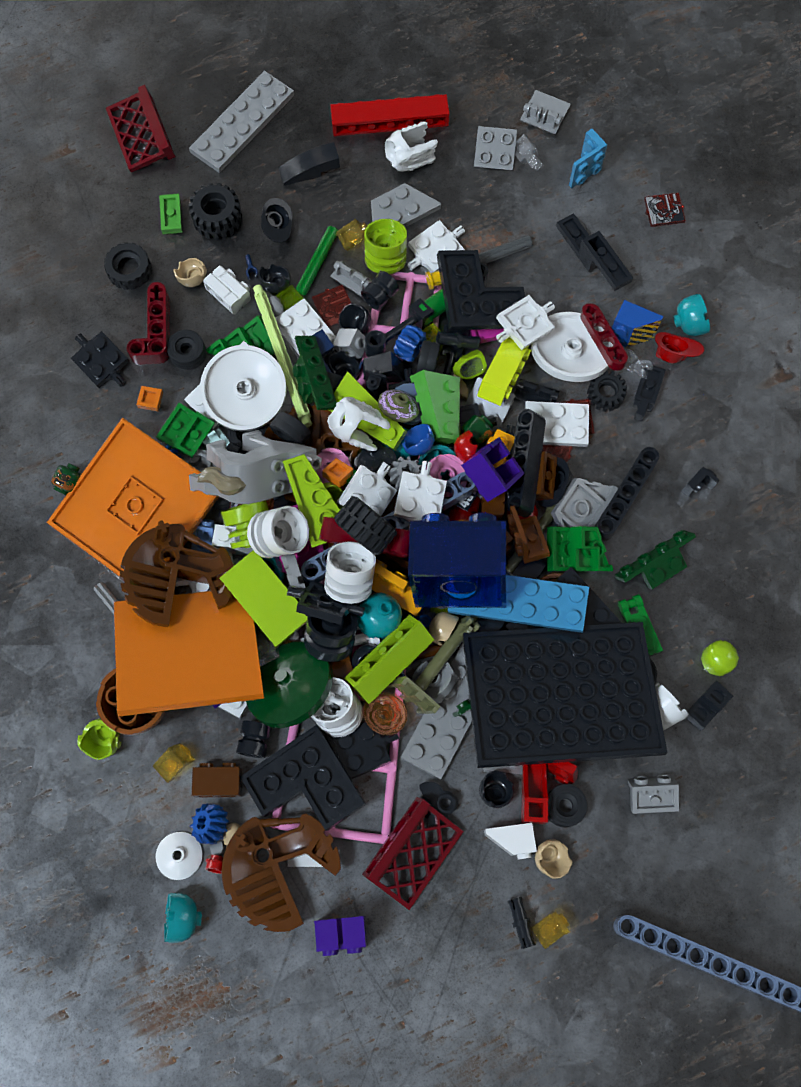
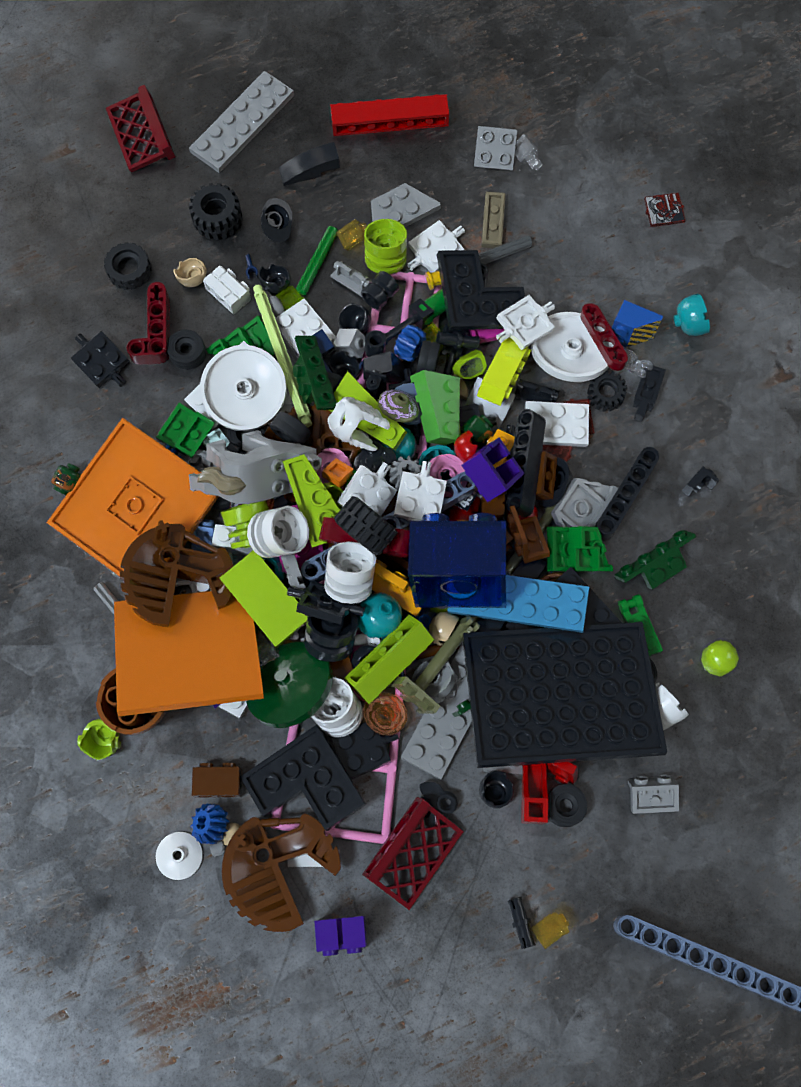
(149, 398): orange tile -> none
(170, 214): bright green plate -> none
(173, 761): clear yellow bracket -> none
(180, 918): teal cylinder -> none
(214, 864): red plate -> none
(253, 739): black wheel -> none
(331, 304): clear red piece -> none
(408, 150): white piece -> none
(418, 440): blue hair -> none
(493, 219): none -> dark tan tile
(514, 839): white slope -> none
(545, 112): light grey hinge -> none
(553, 859): tan hair -> none
(591, 159): dark azure bracket -> none
(594, 252): black bracket -> none
(676, 348): red piece -> none
(708, 705): black slope -> none

